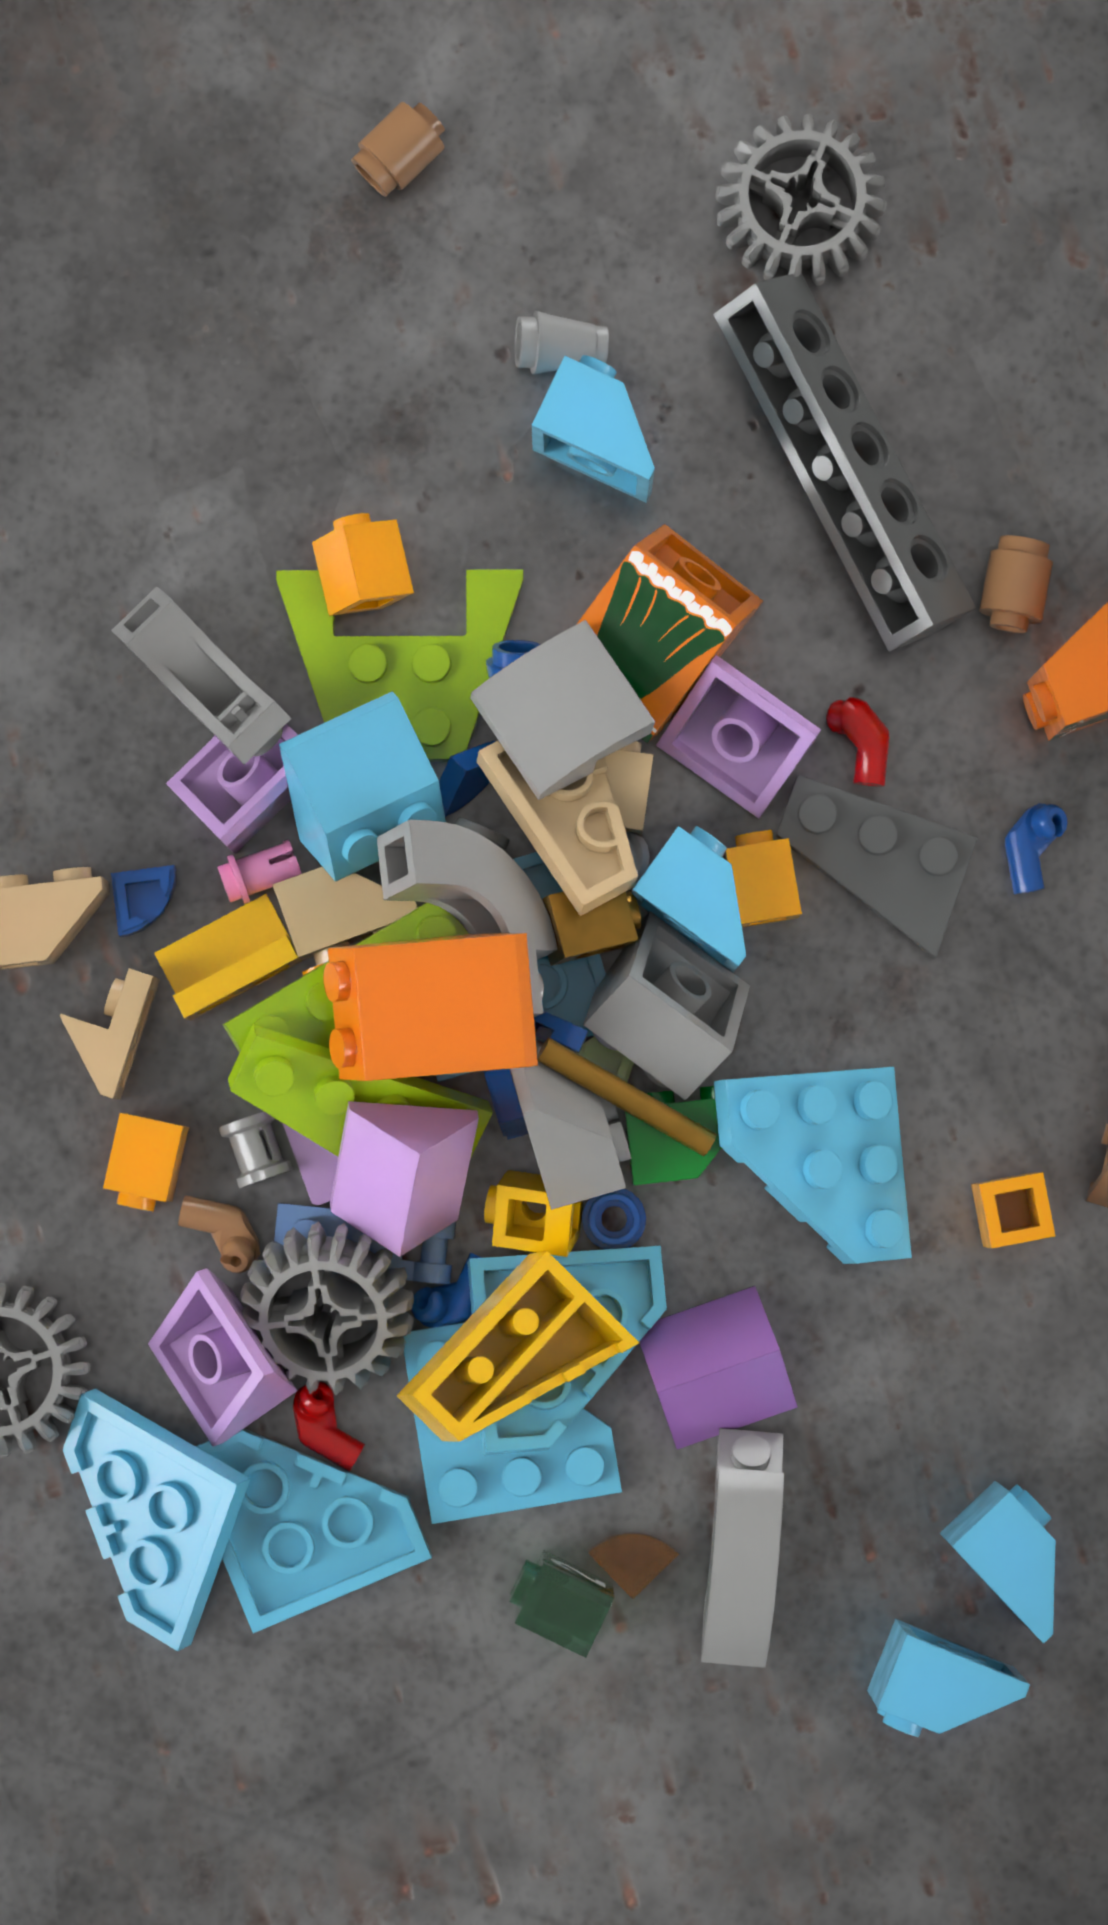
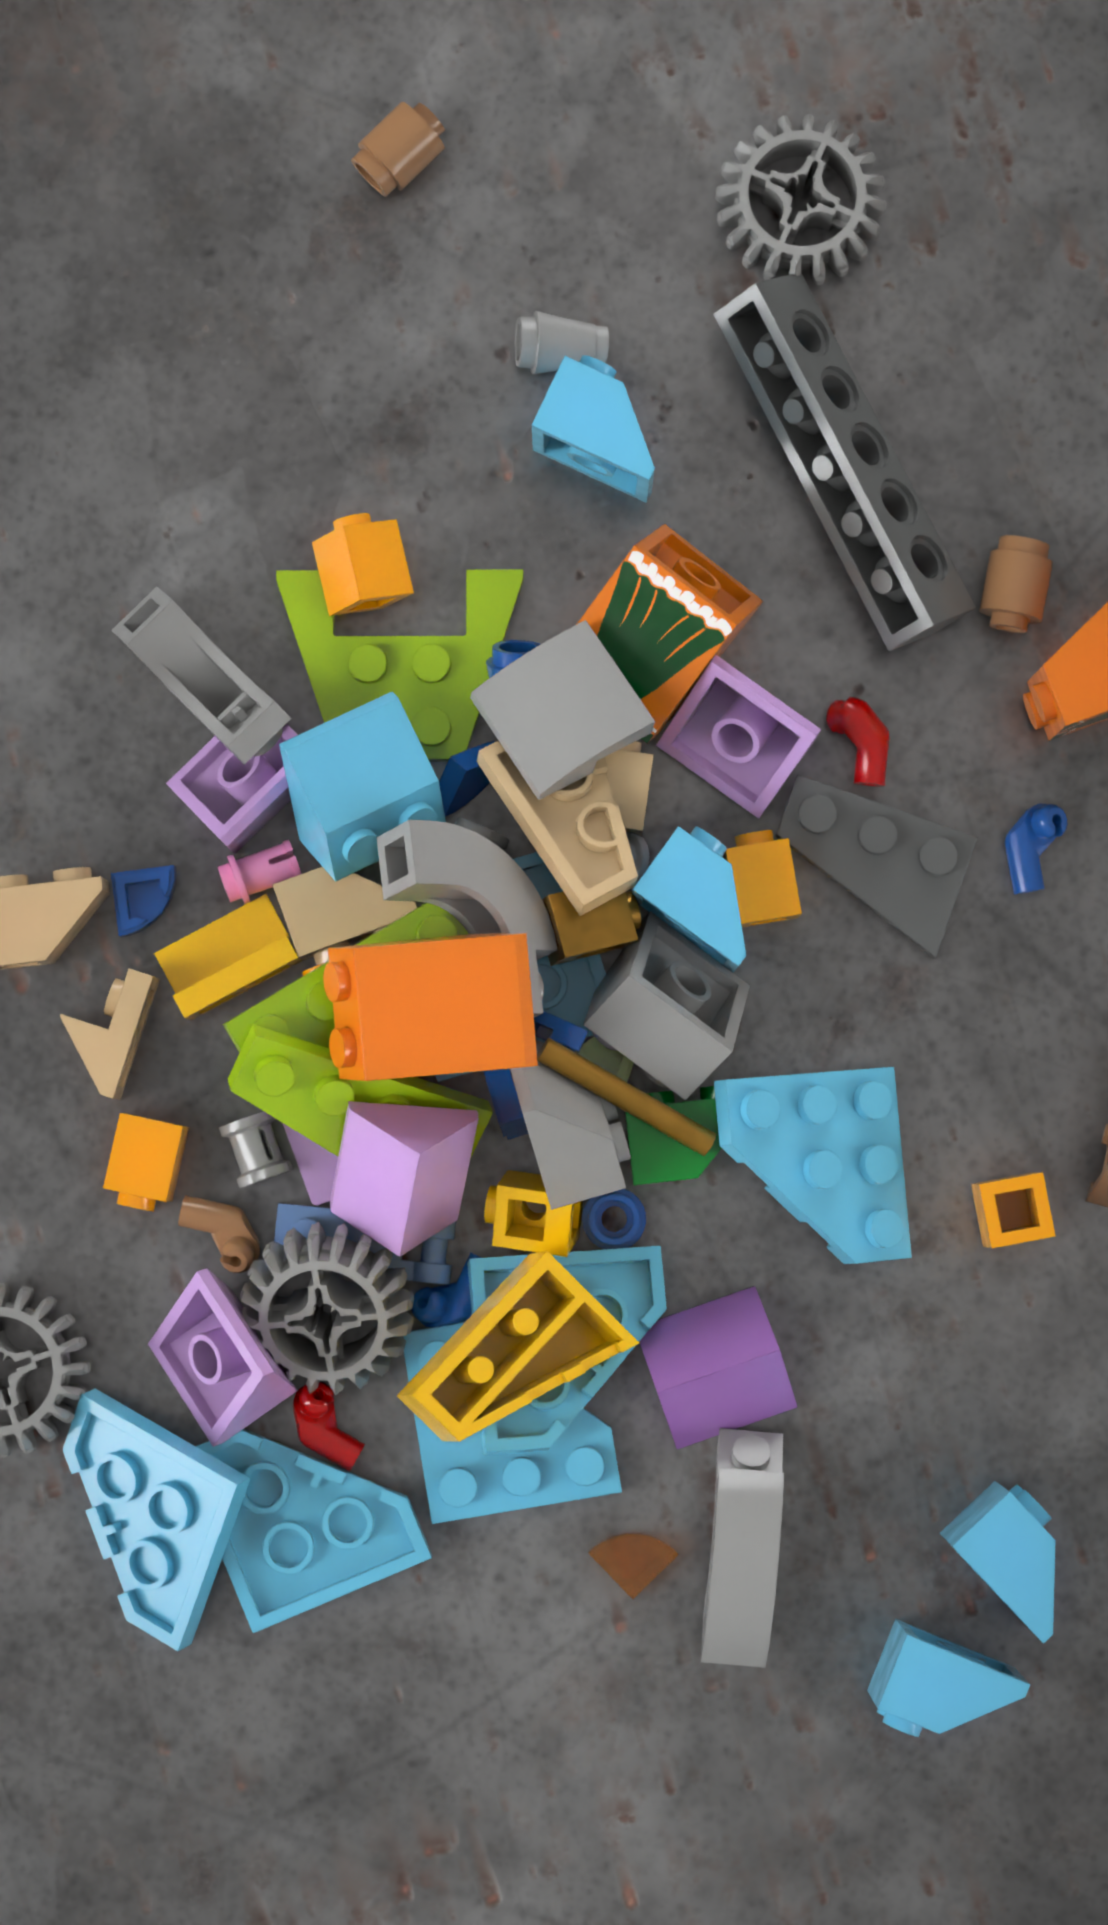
(561, 1602): clear green brick -> none

